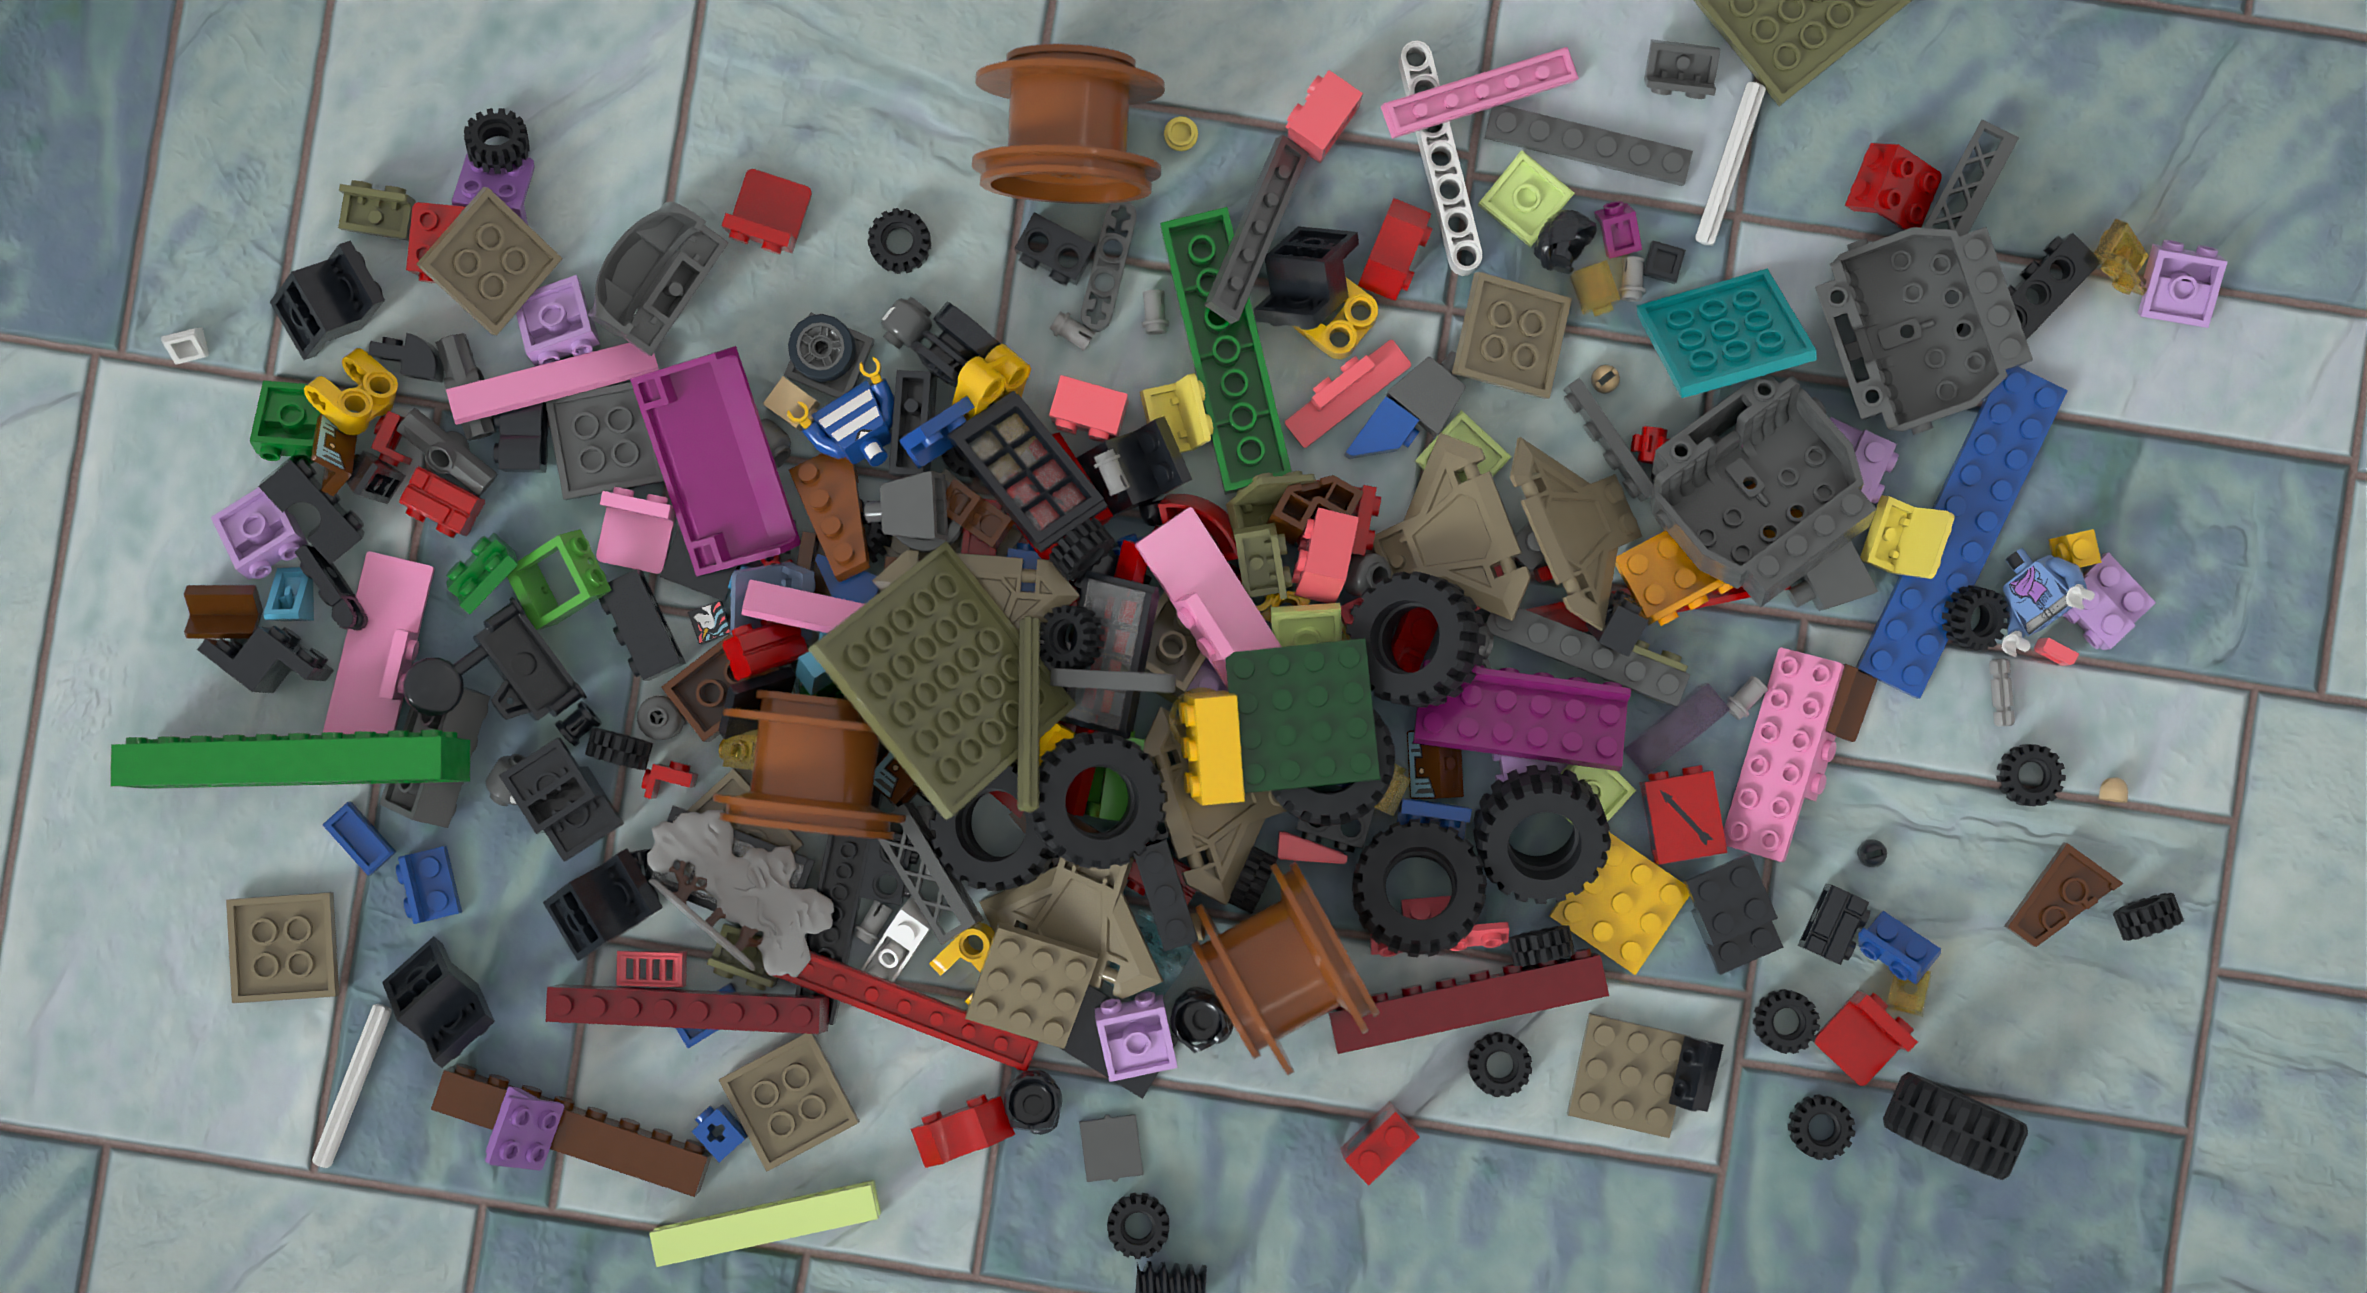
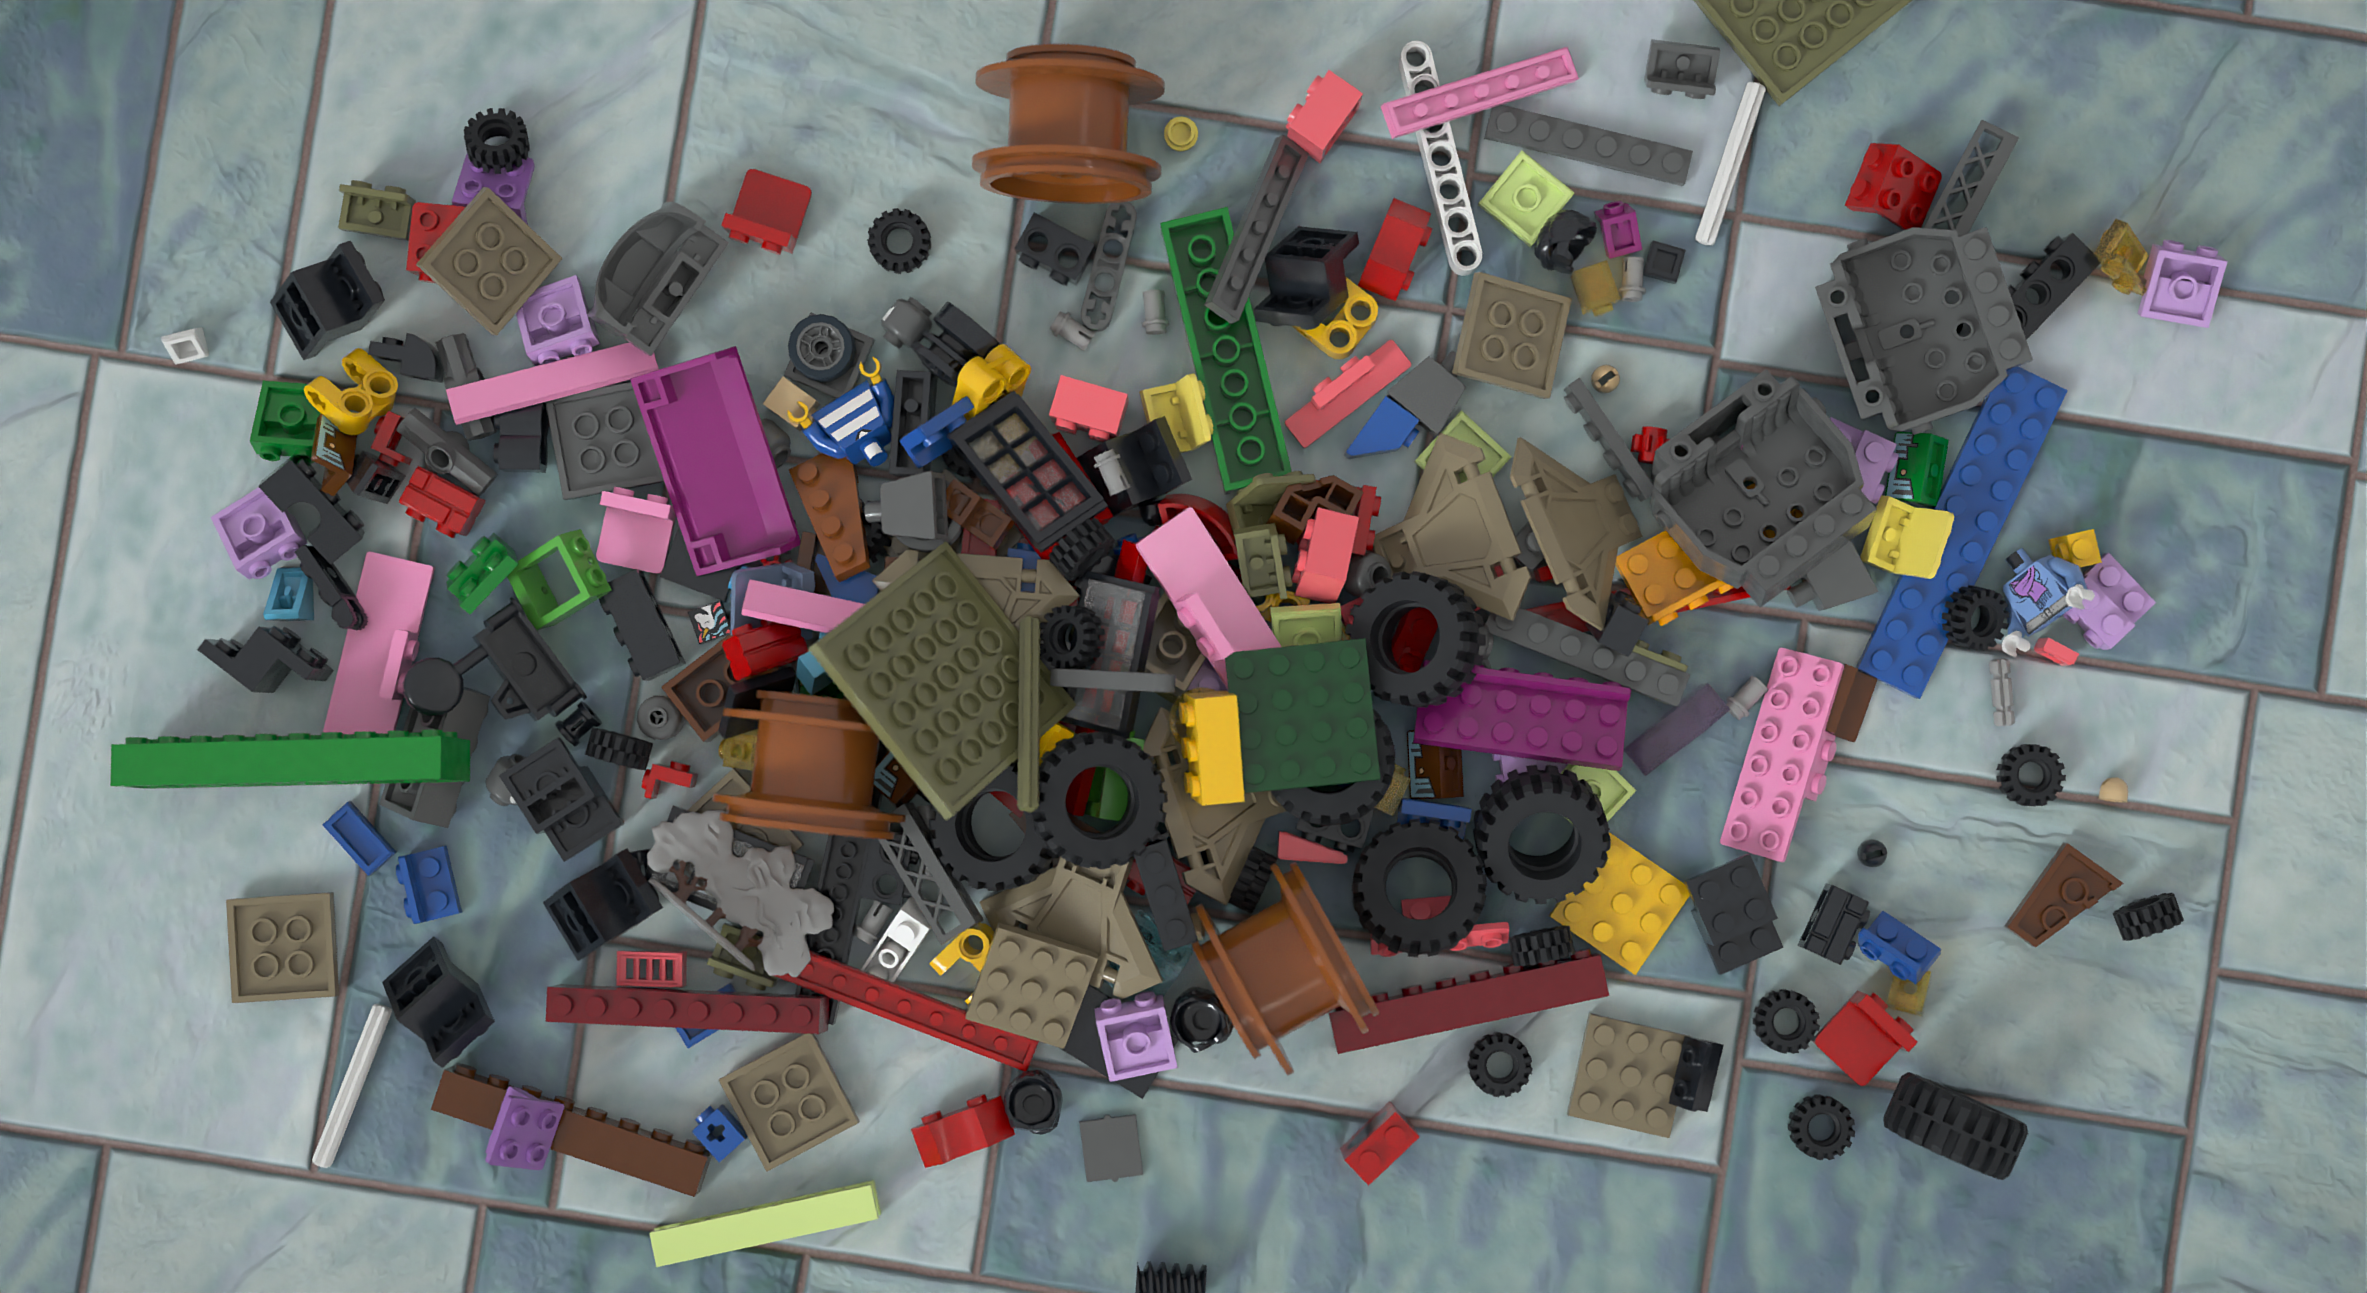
(222, 611): reddish brown panel -> none
(1138, 1204): black tyre -> none
(1683, 815): red brick -> none
(1726, 333): teal plate -> none
(1919, 468): none -> green panel

